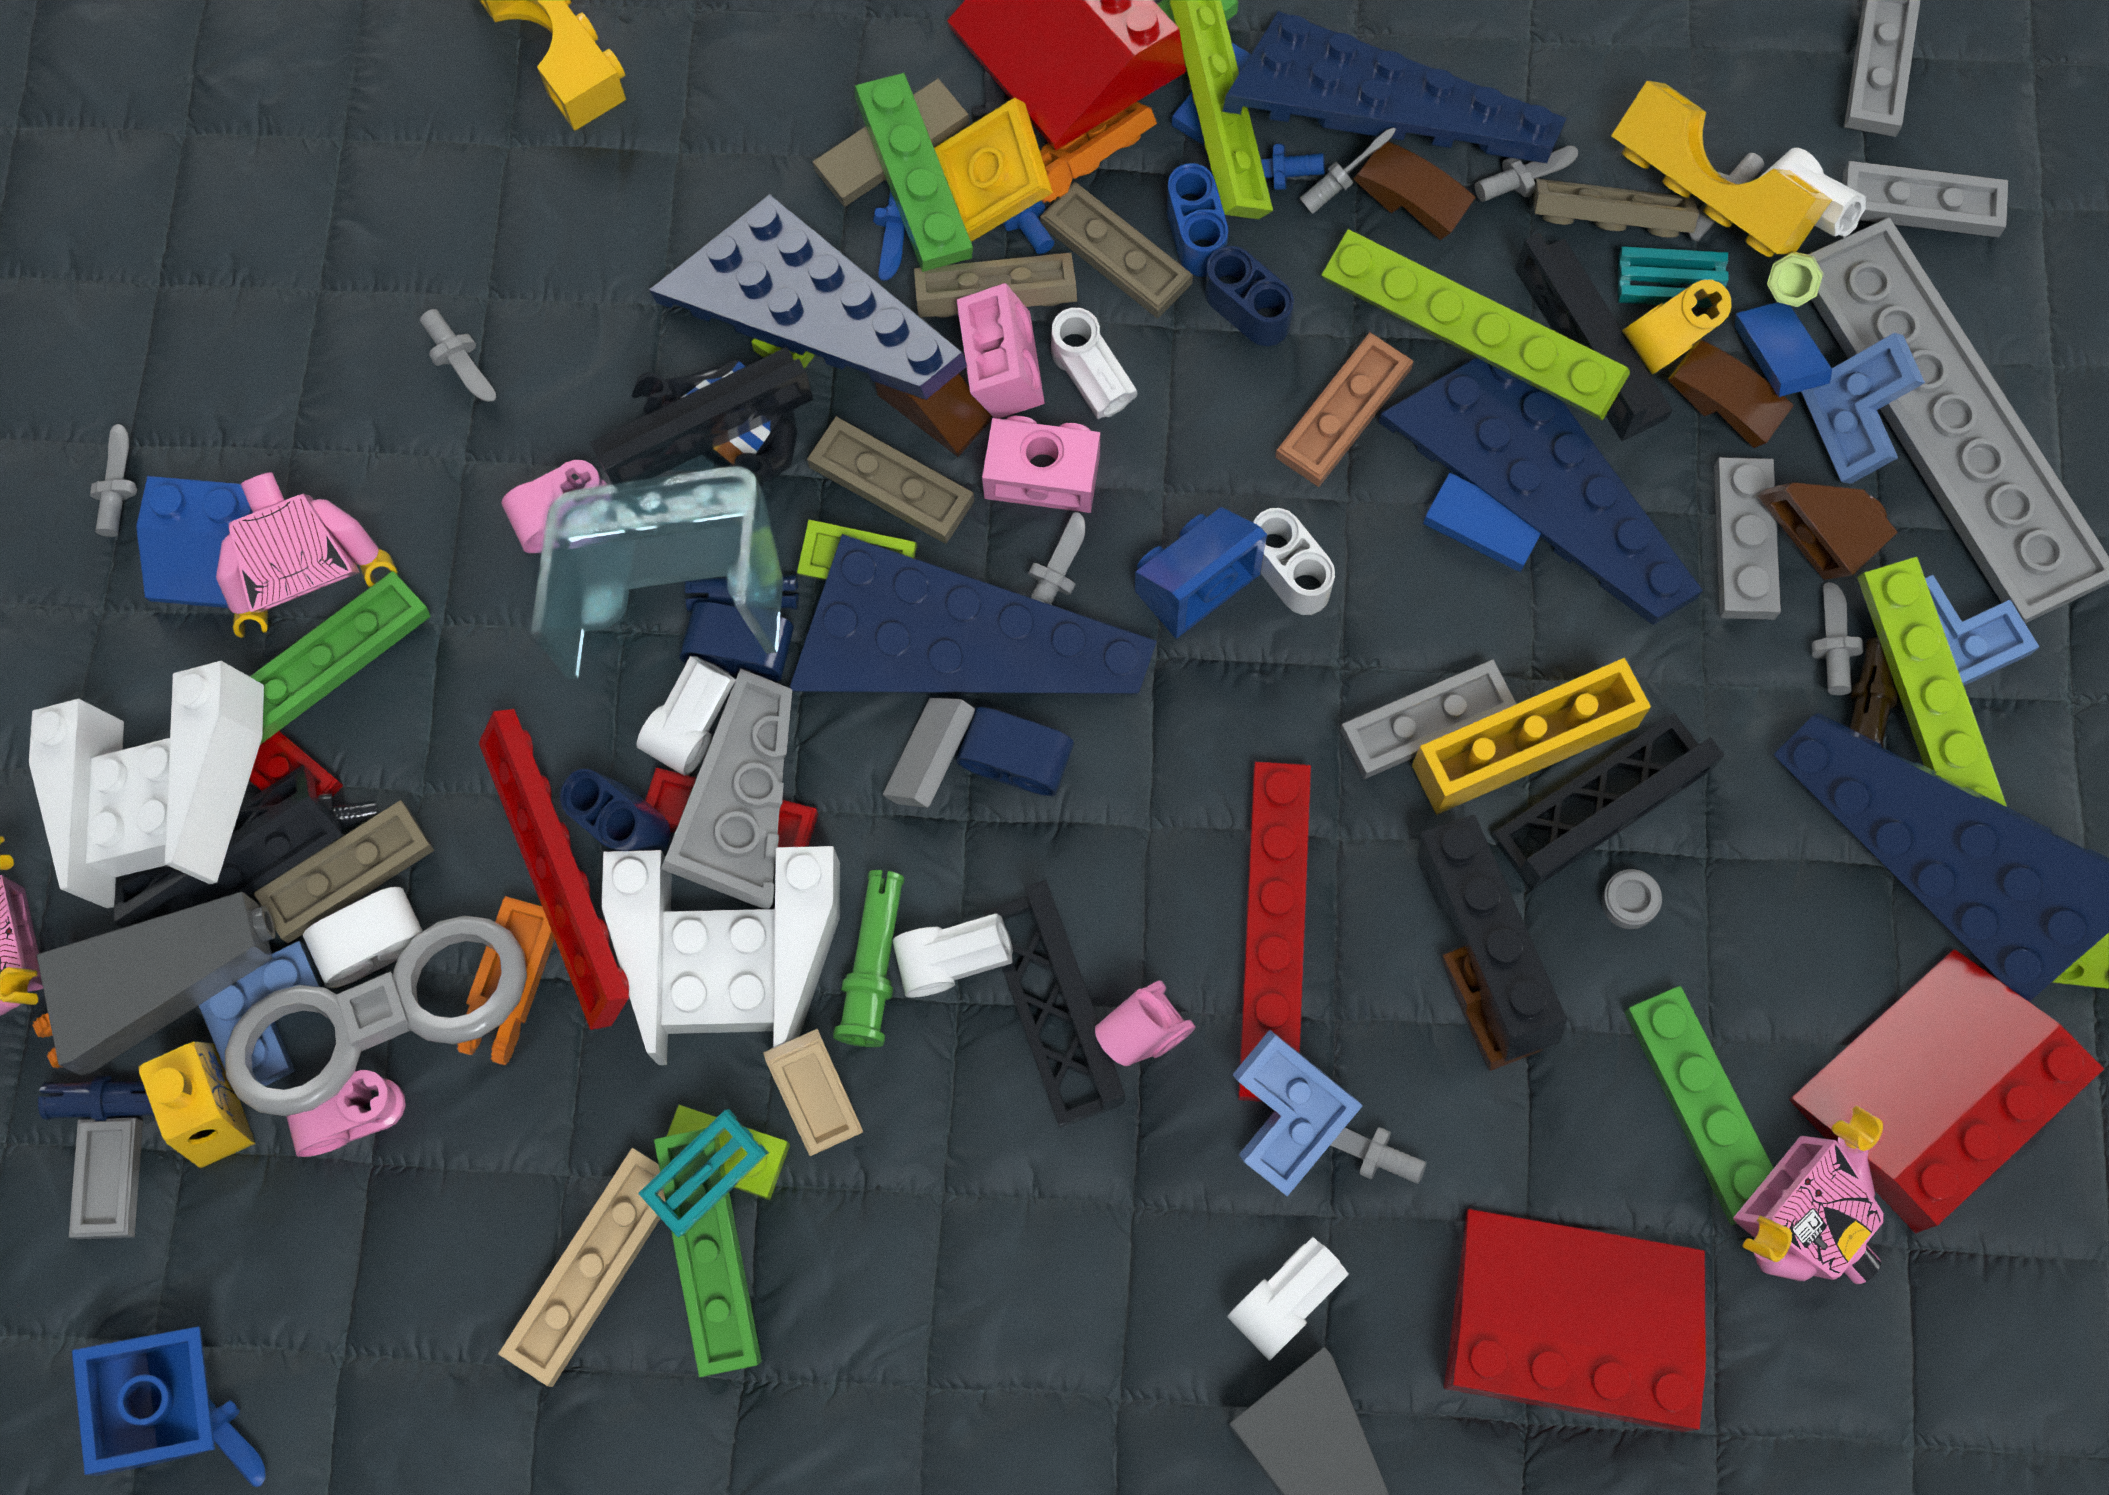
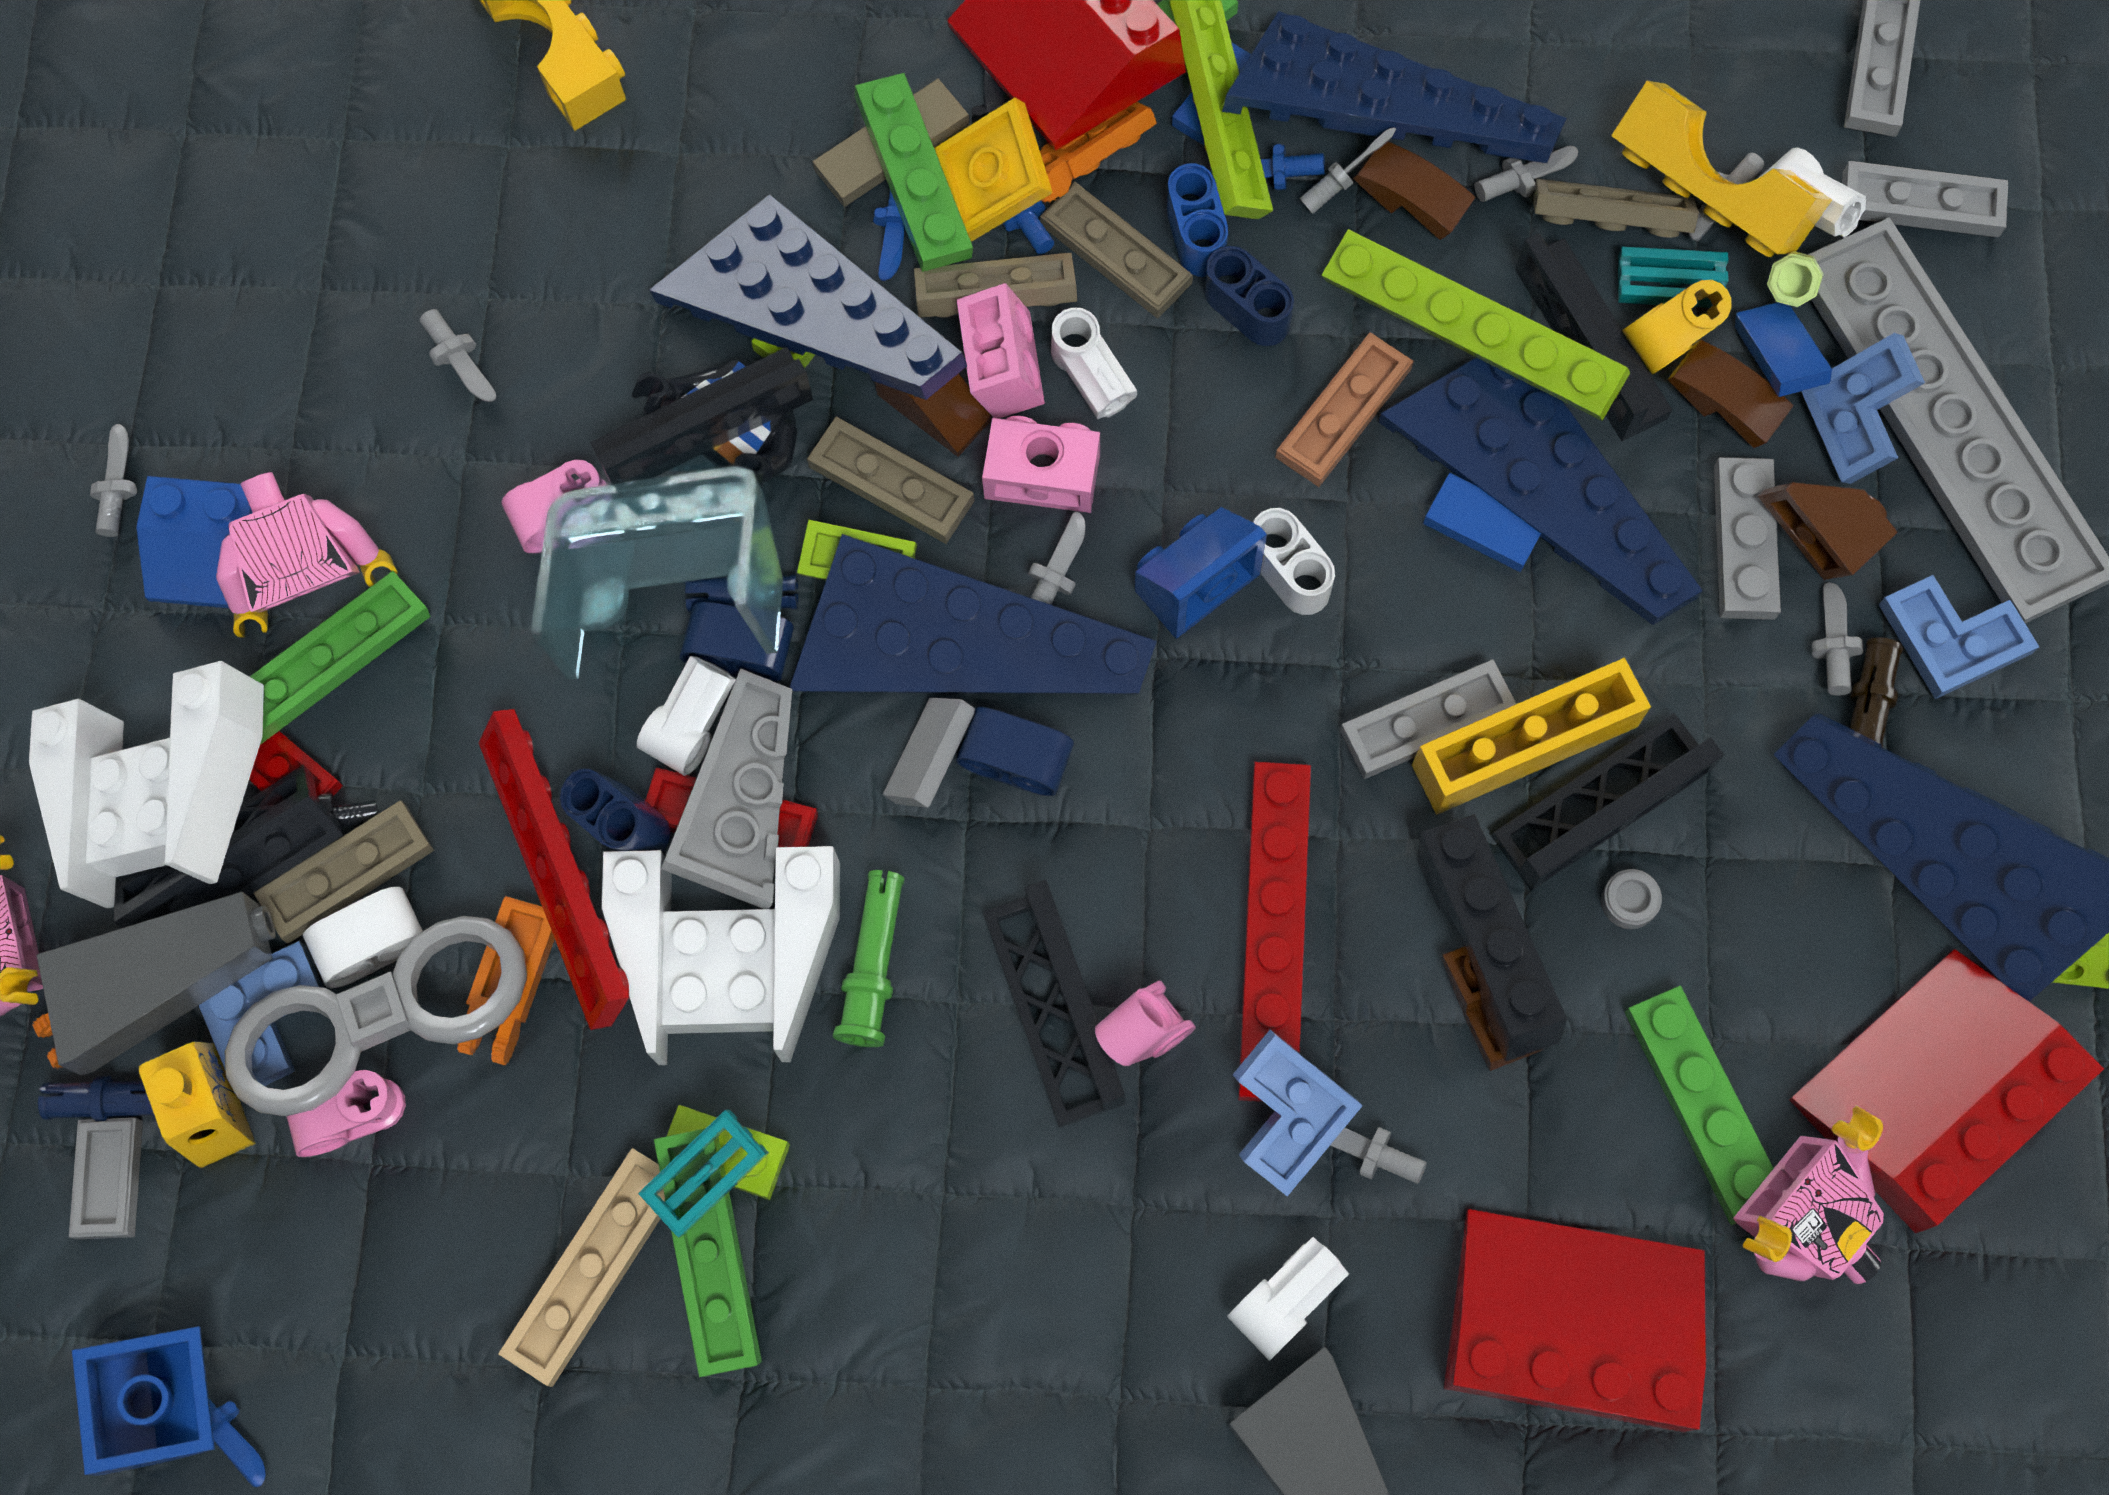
(813, 1092): tan tile -> none
(936, 957): white piece -> none
(1928, 677): lime plate -> none

